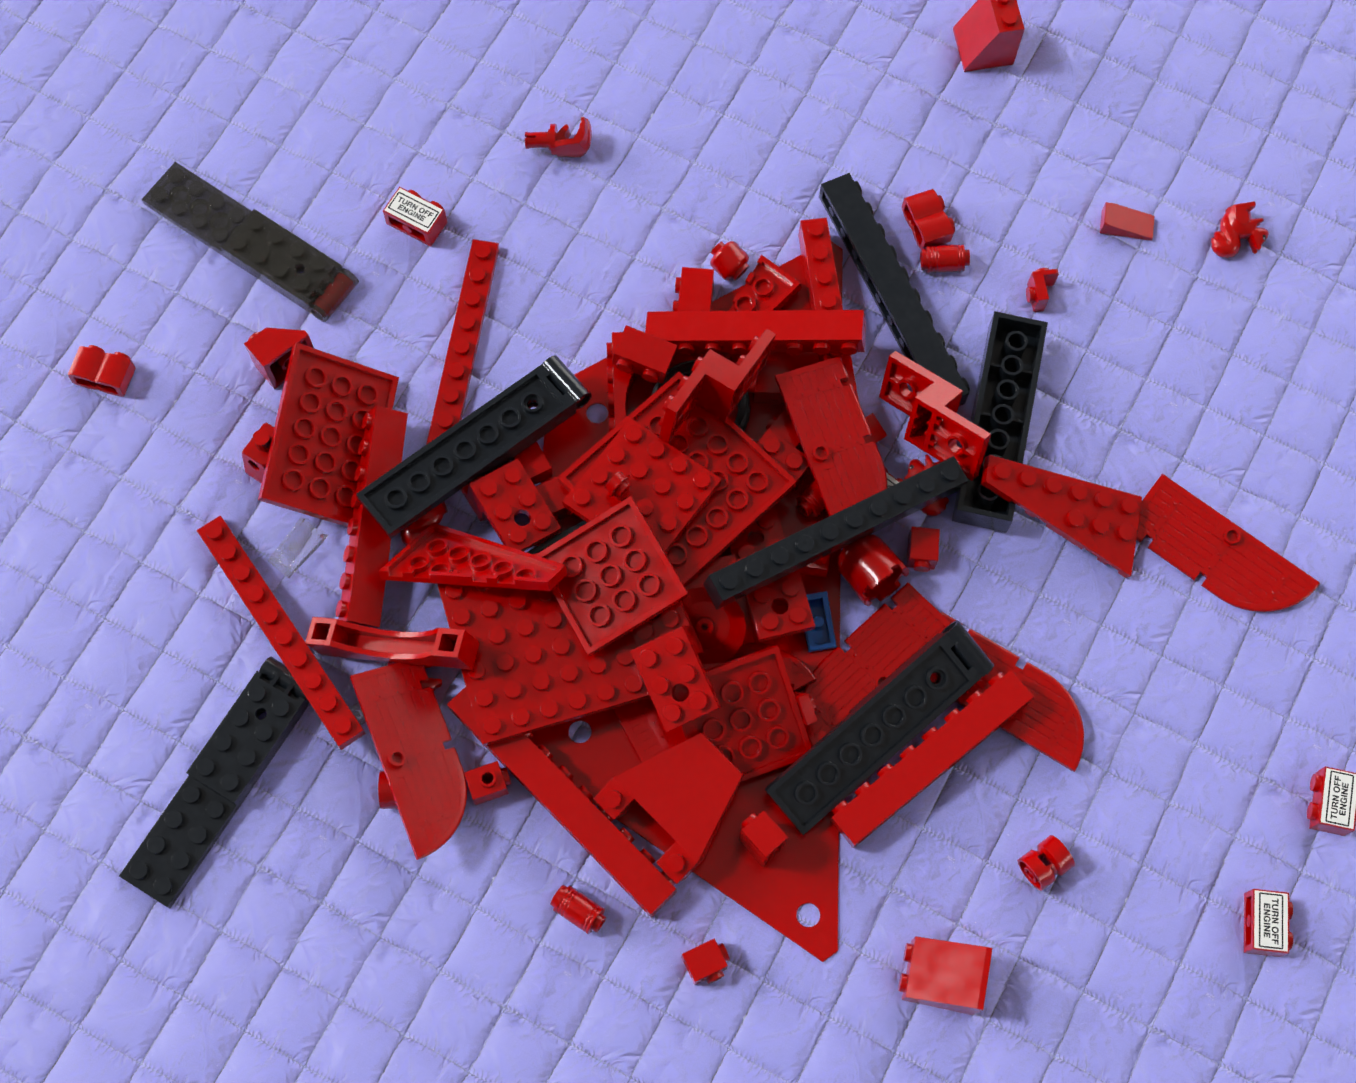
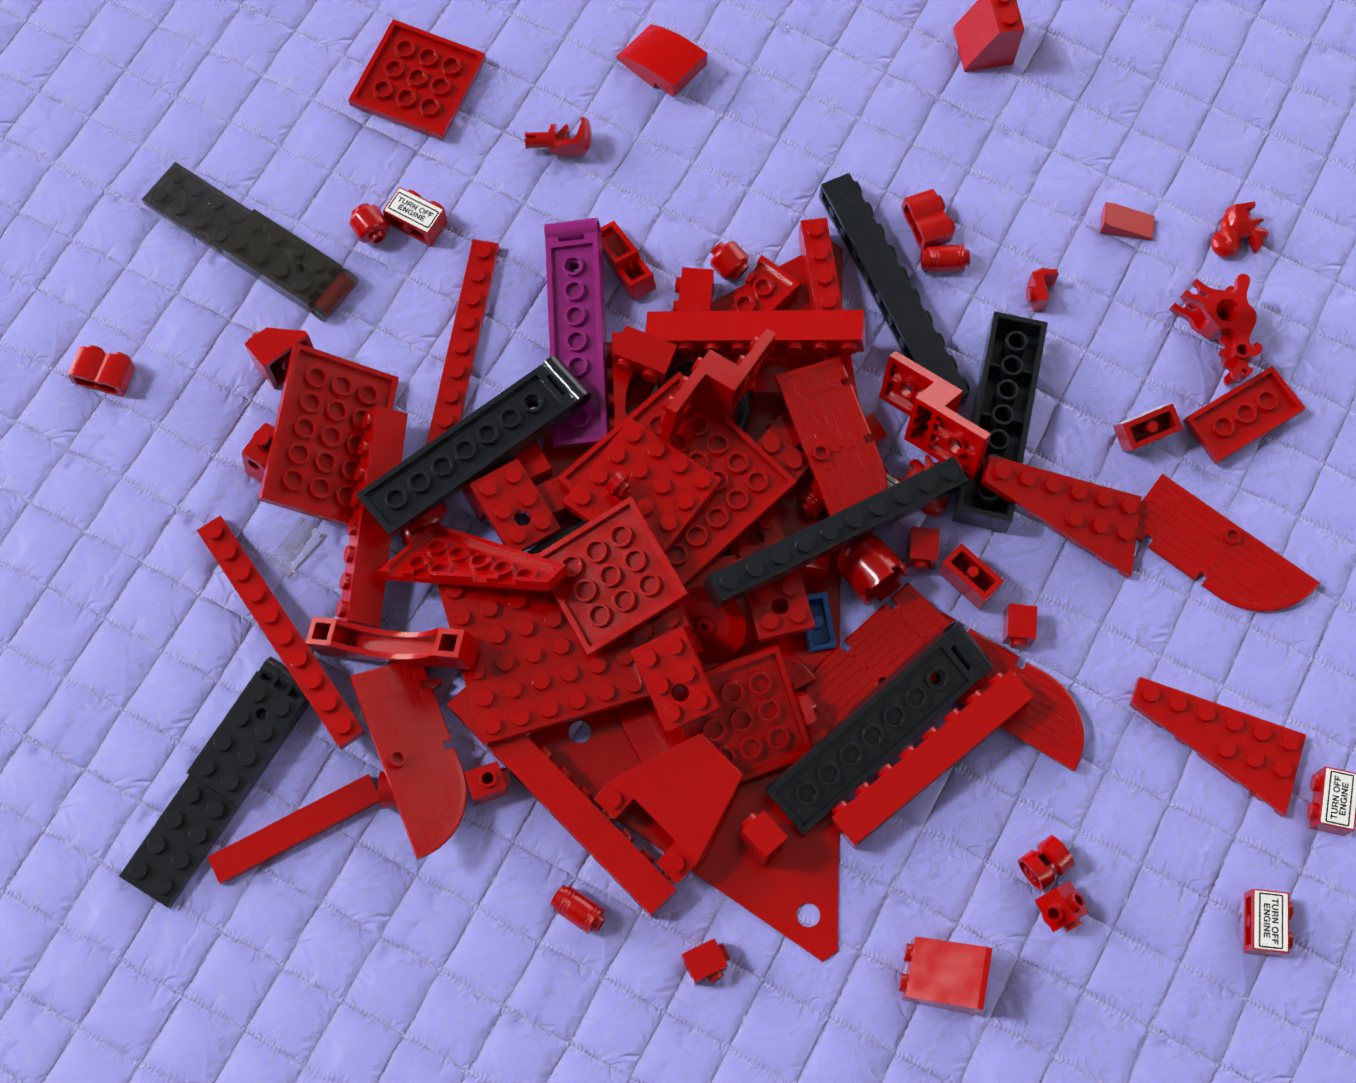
(294, 829): none -> red tile
(369, 223): none -> red head
(417, 79): none -> red plate
(578, 323): none -> magenta hinge
(626, 261): none -> red slope
(663, 59): none -> red slope
(970, 576): none -> red brick
(1019, 625): none -> red brick
(1062, 907): none -> red brick
(1147, 427): none -> red brick
(1226, 318): none -> red animal
(1237, 744): none -> red wing
(1244, 415): none -> red plate

